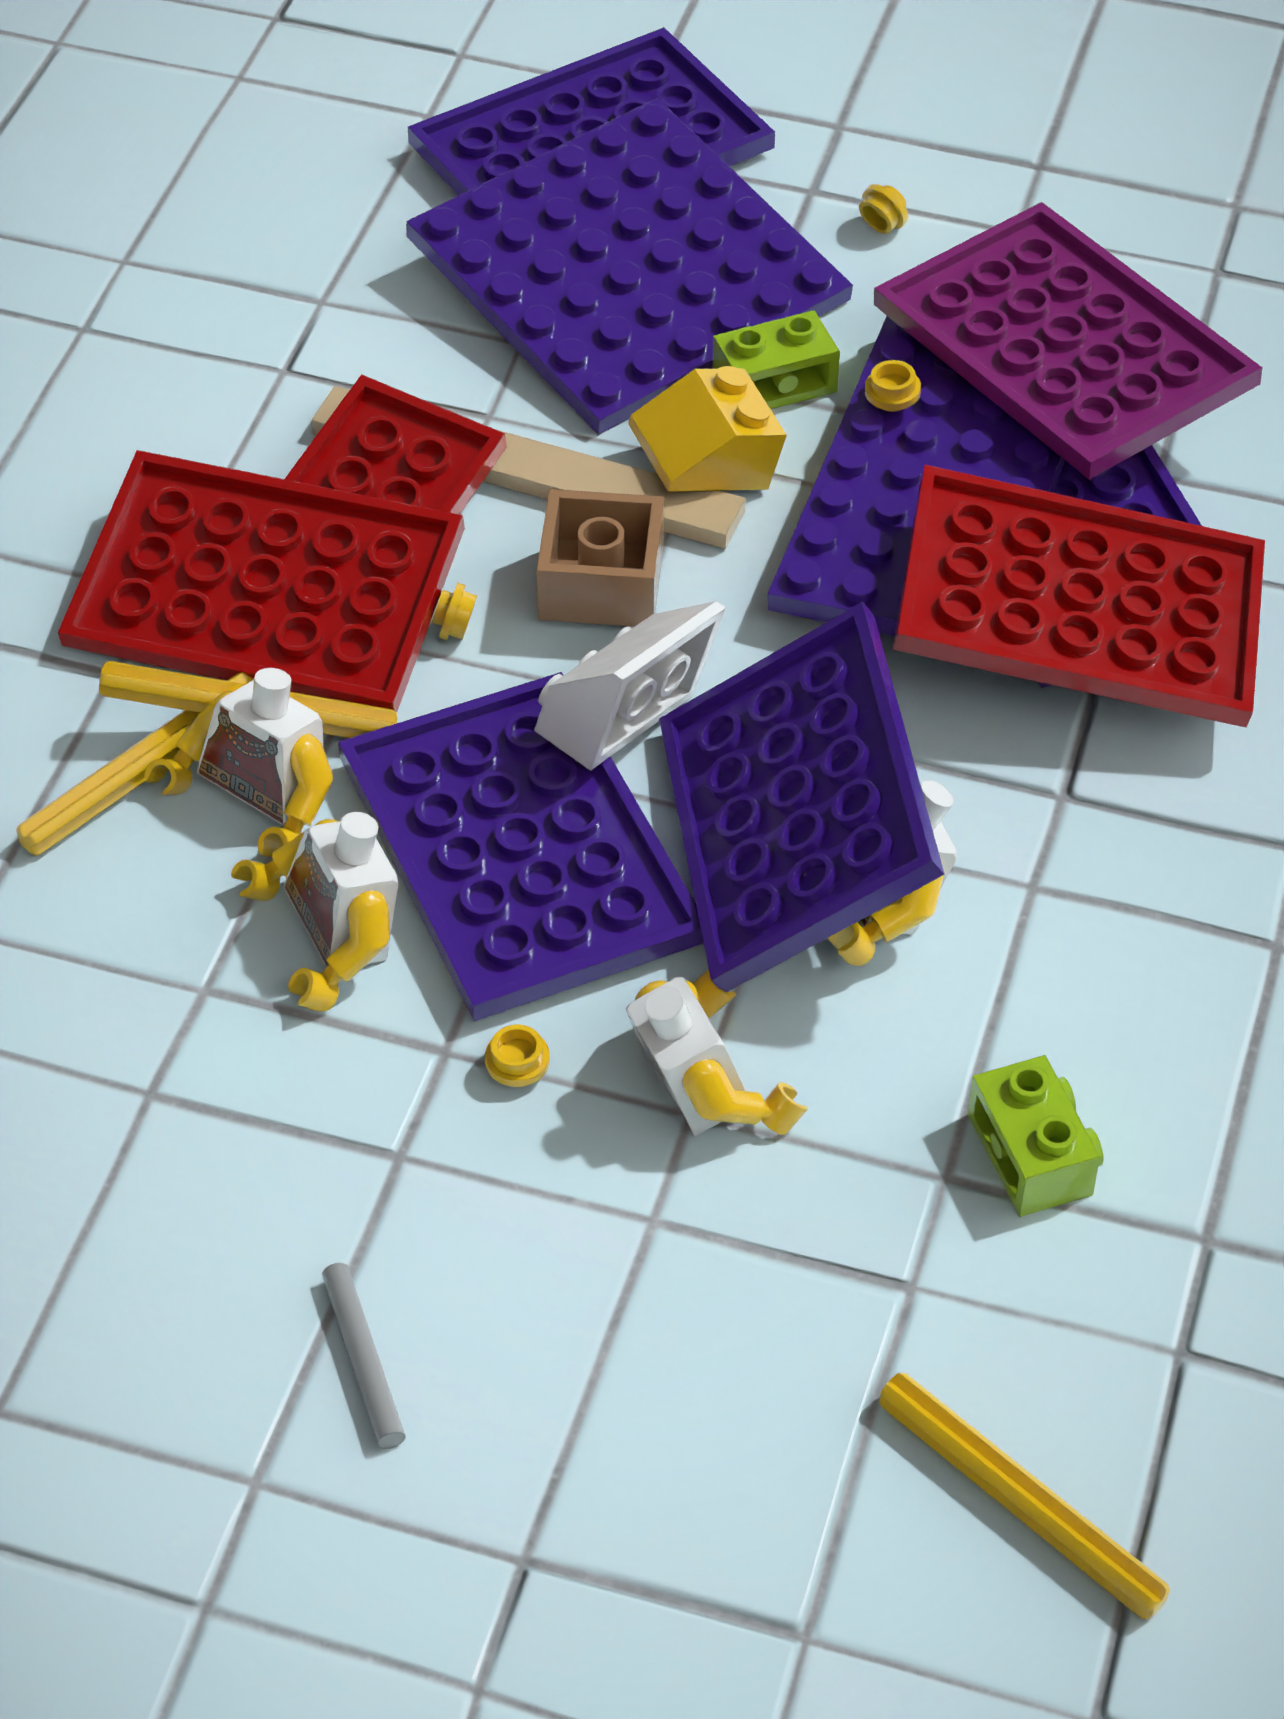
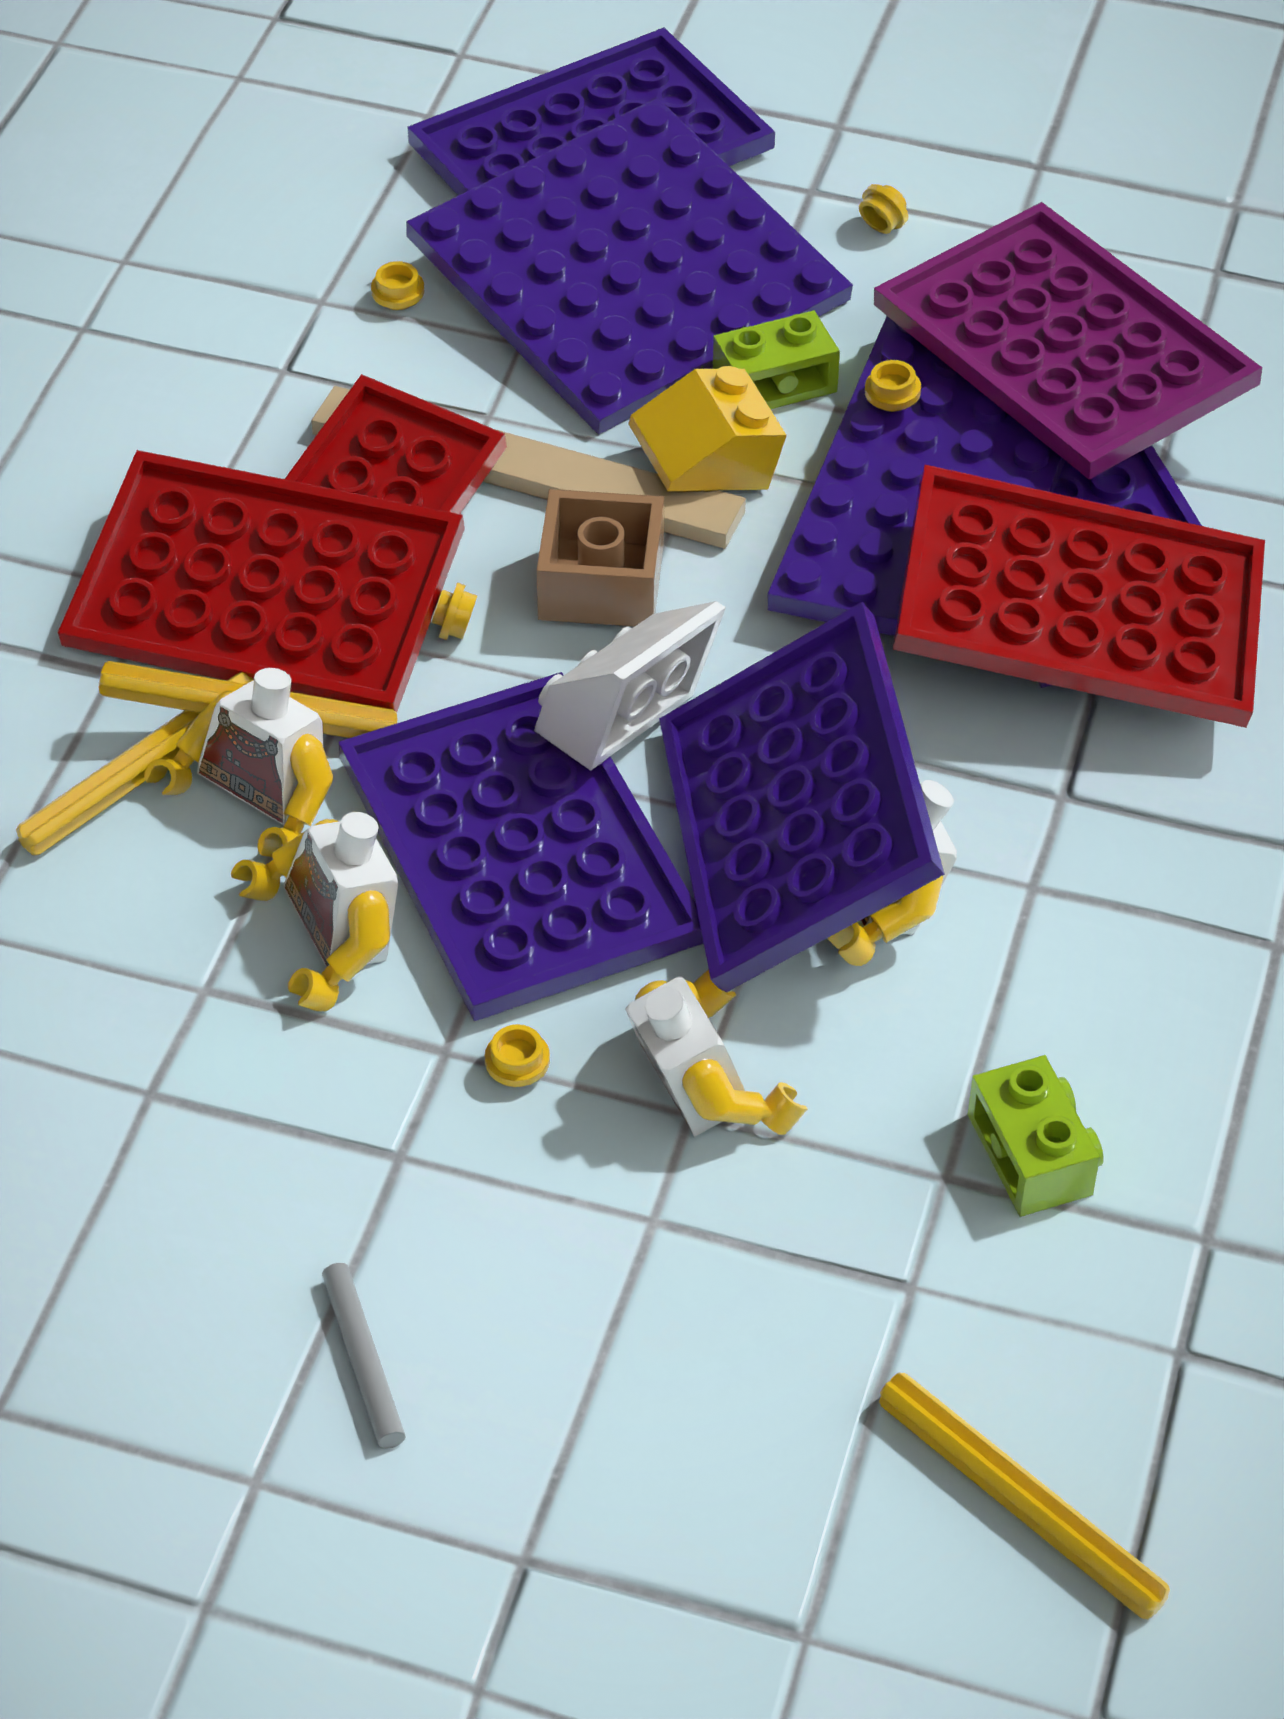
(397, 286): none -> yellow plate

